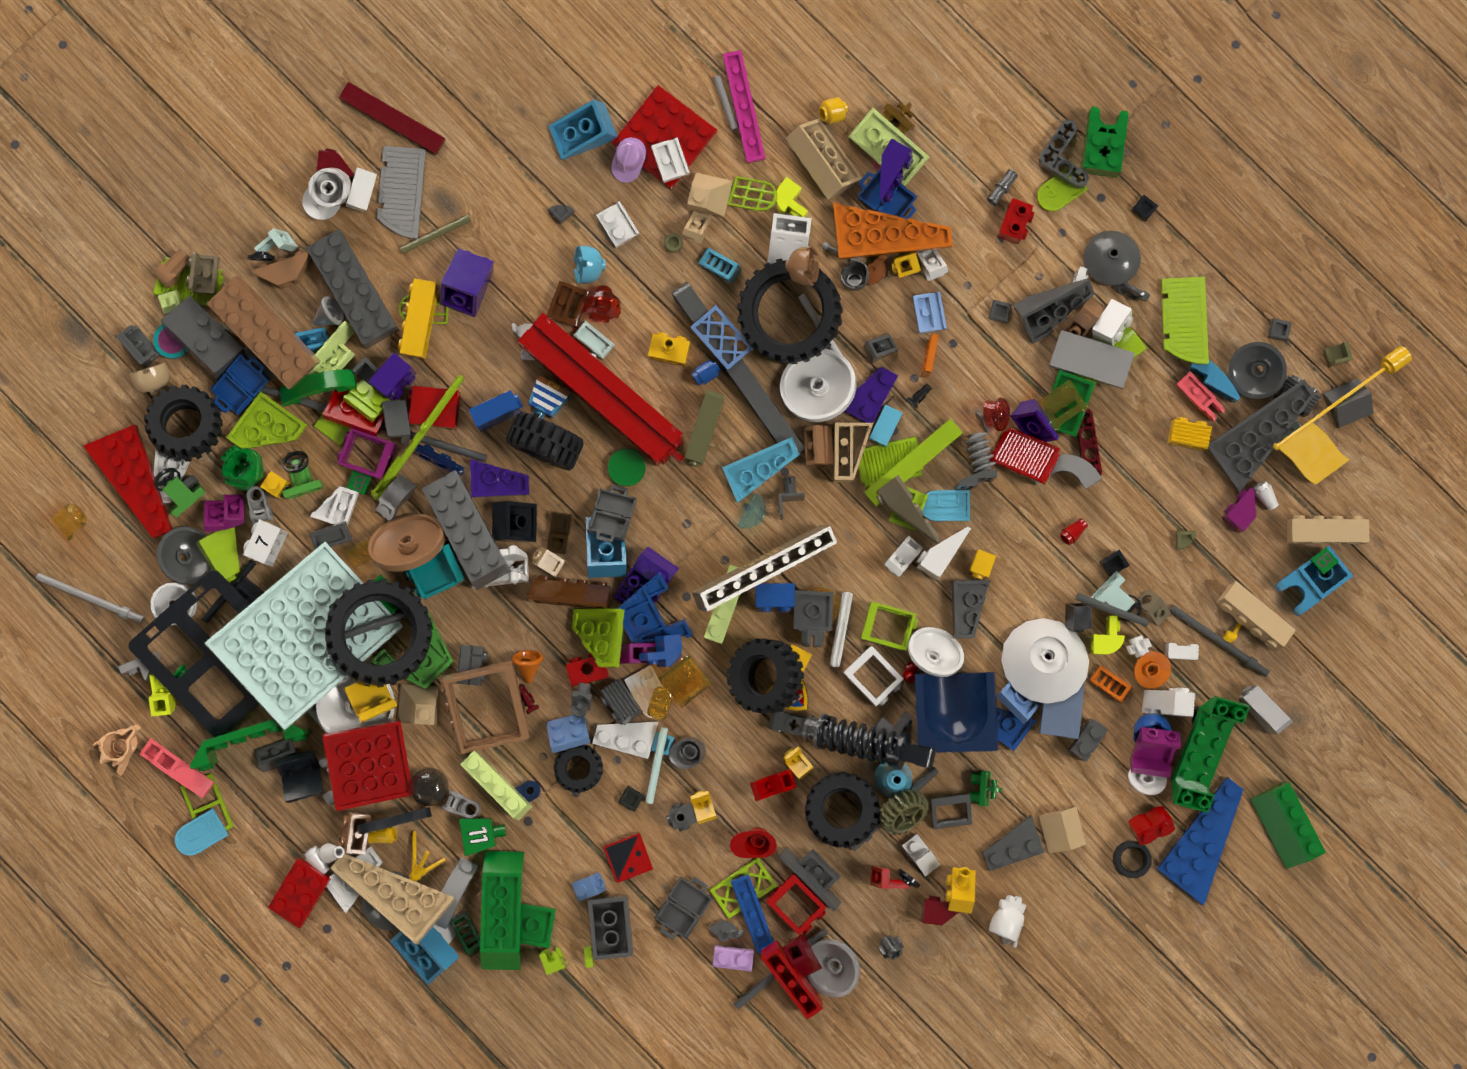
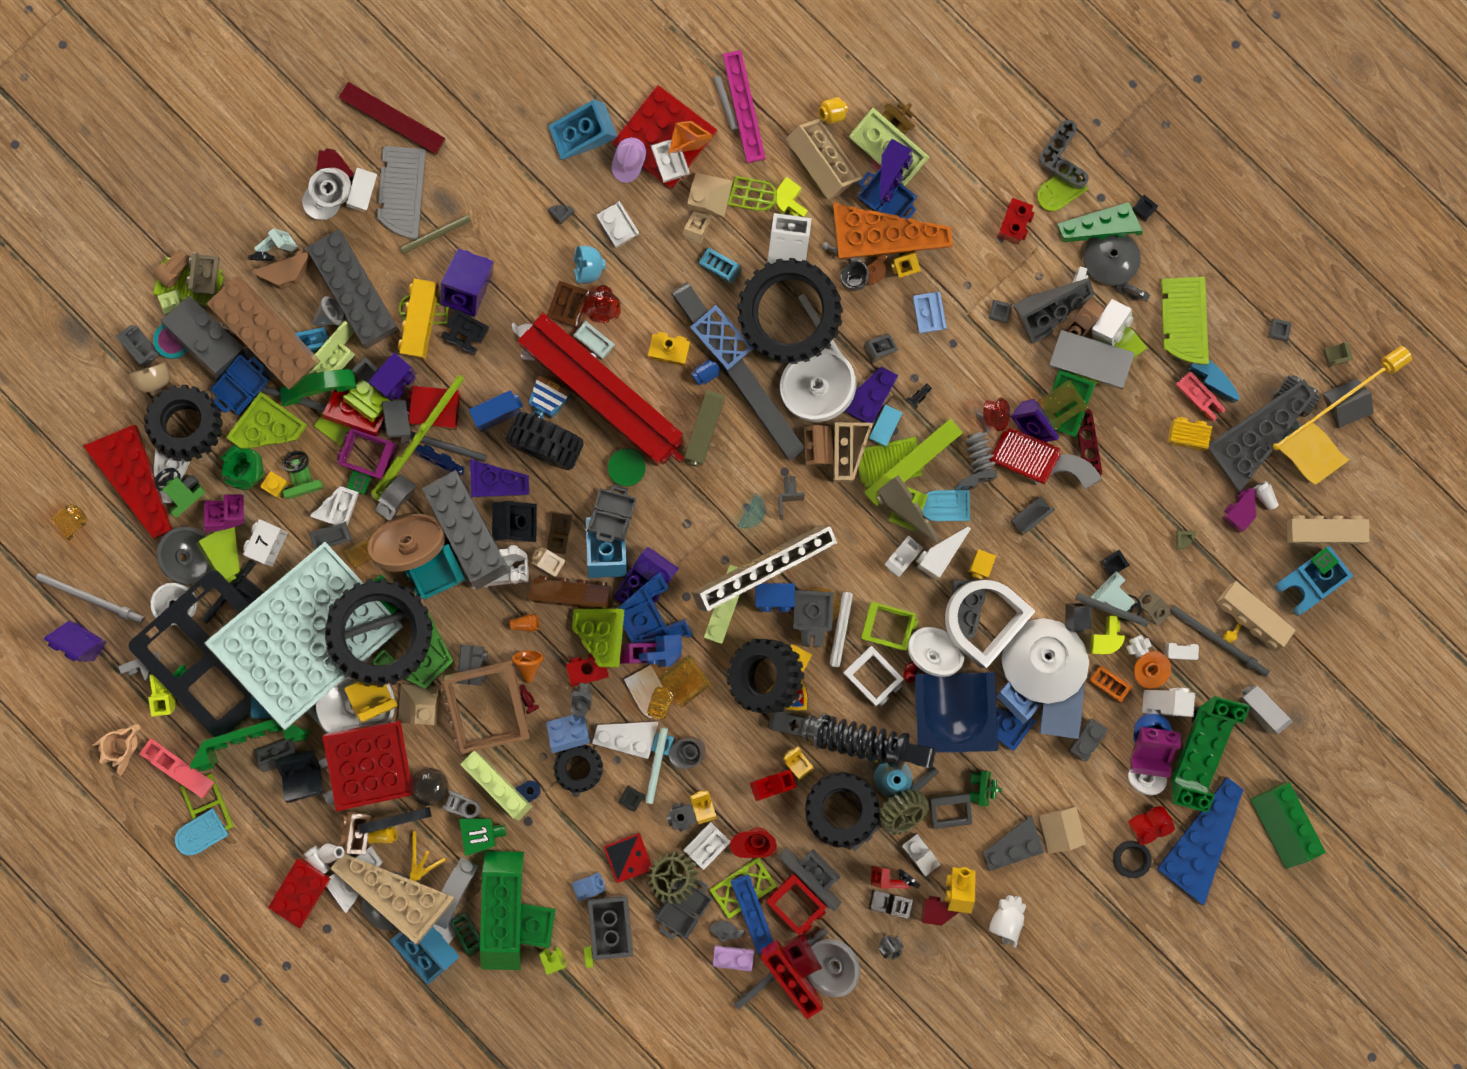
(76, 642): none -> dark purple slope
(257, 710): none -> dark azure slope
(259, 506): light grey piece -> none
(468, 327): none -> black plate
(525, 623): none -> orange cone
(621, 701): dark grey brick -> none
(673, 243): olive tile -> none
(673, 870): none -> olive gear
(688, 137): none -> orange slope
(707, 845): none -> white plate
(757, 468): medium azure wing -> none
(802, 266): medium nougat cylinder -> none
(890, 904): none -> slope
(902, 724): flat silver brick -> none
(929, 355): orange tile -> none
(932, 264): white slope -> none
(1002, 187): dark grey pin -> none
(1023, 613): none -> white window
(1032, 515): none -> dark grey panel
(1072, 532): red cone -> none
(1105, 139): green brick -> none
(1107, 222): none -> wing
(1248, 379): dark grey dish -> none

